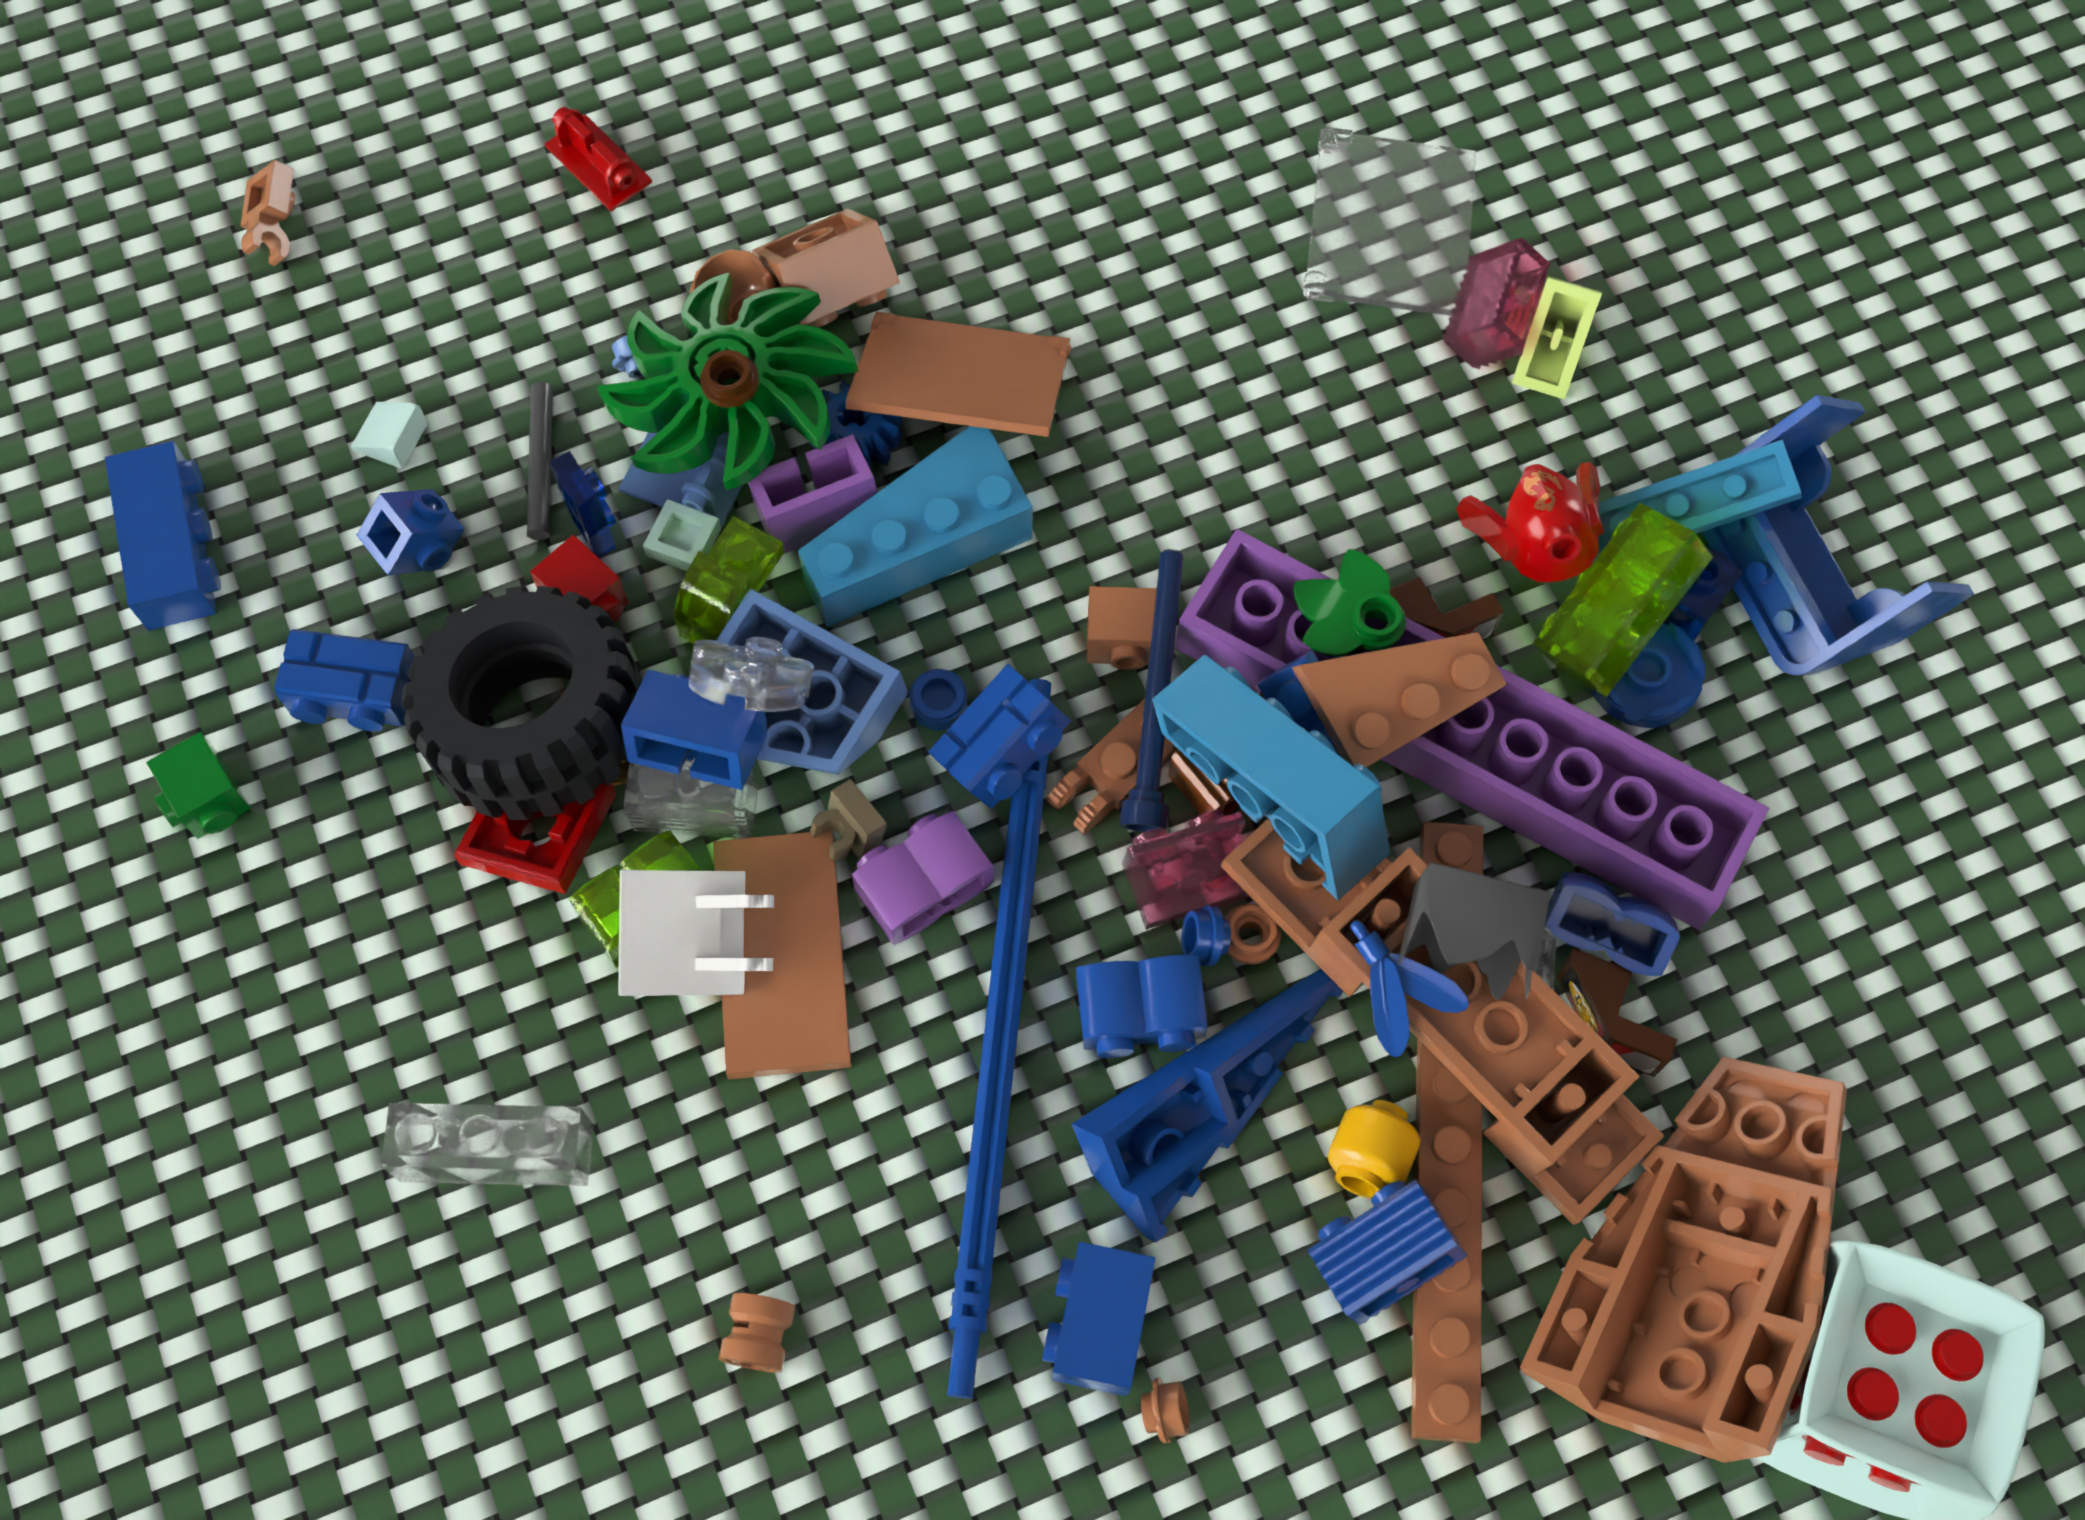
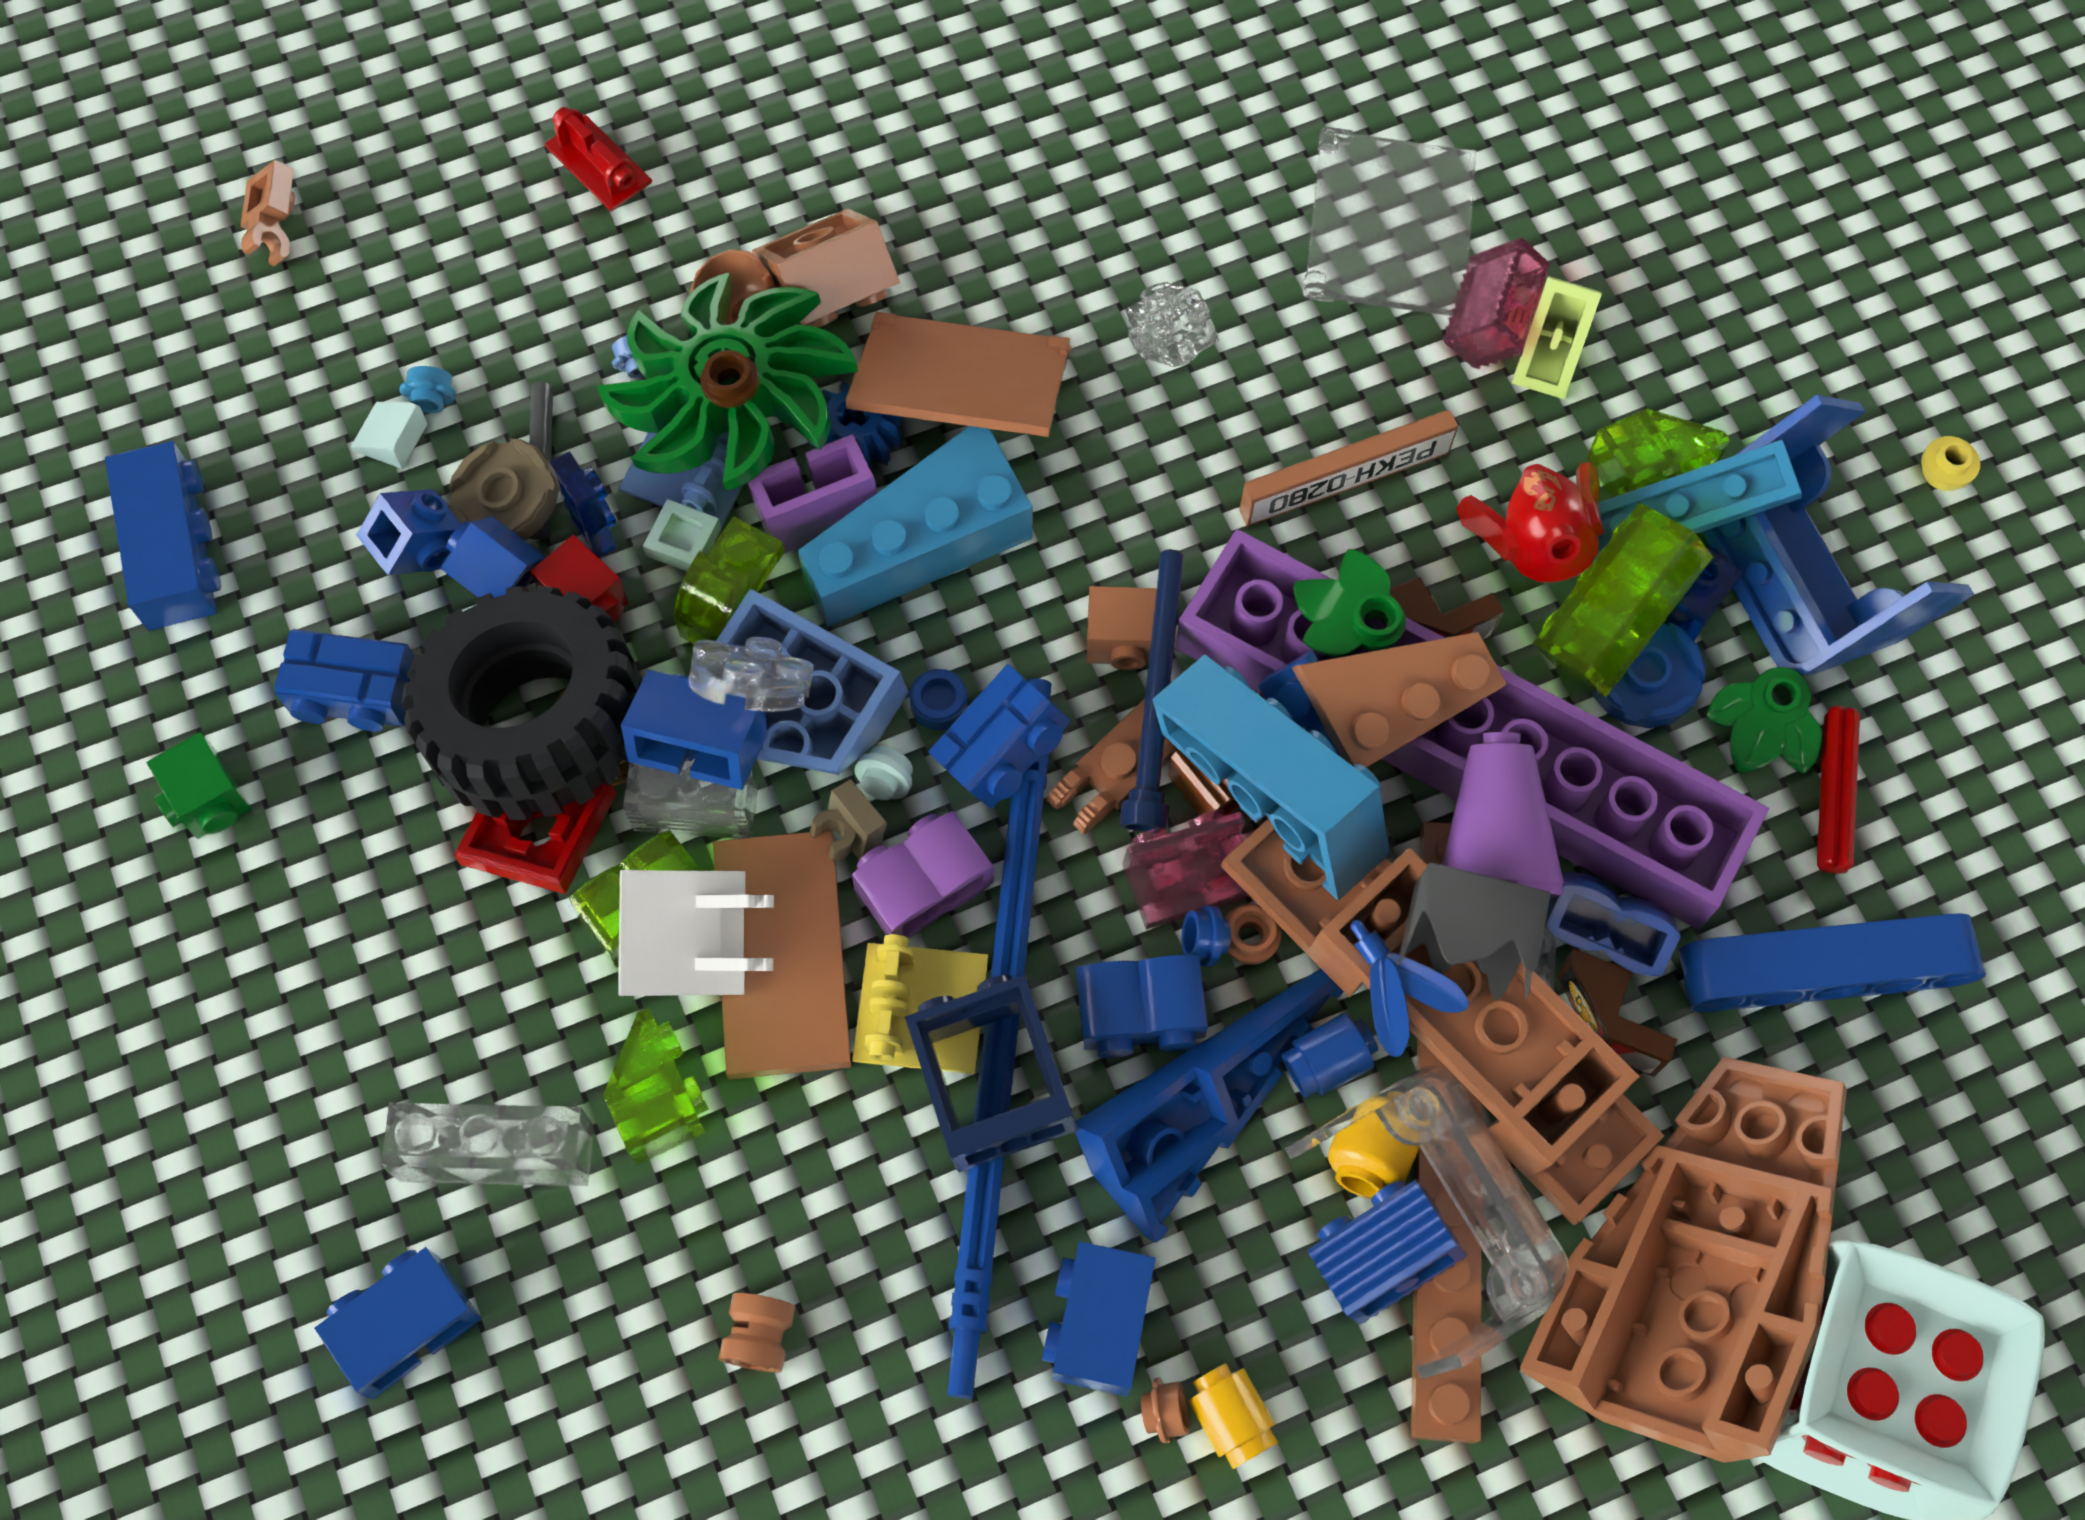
(382, 1328): none -> blue piece
(428, 388): none -> dark azure plate
(489, 557): none -> blue brick
(506, 483): none -> dark tan tile
(647, 1092): none -> clear neon green slope
(884, 773): none -> light aqua plate
(895, 986): none -> light yellow hinge
(1008, 1131): none -> dark blue window
(1170, 324): none -> clear brick
(1232, 1415): none -> yellow brick
(1330, 1055): none -> blue brick
(1347, 467): none -> tile
(1503, 817): none -> medium lavender cone
(1525, 1256): none -> clear windscreen
(1652, 449): none -> clear neon green slope
(1763, 727): none -> green plate
(1831, 962): none -> blue beam
(1838, 790): none -> red axle
(1941, 472): none -> light yellow plate

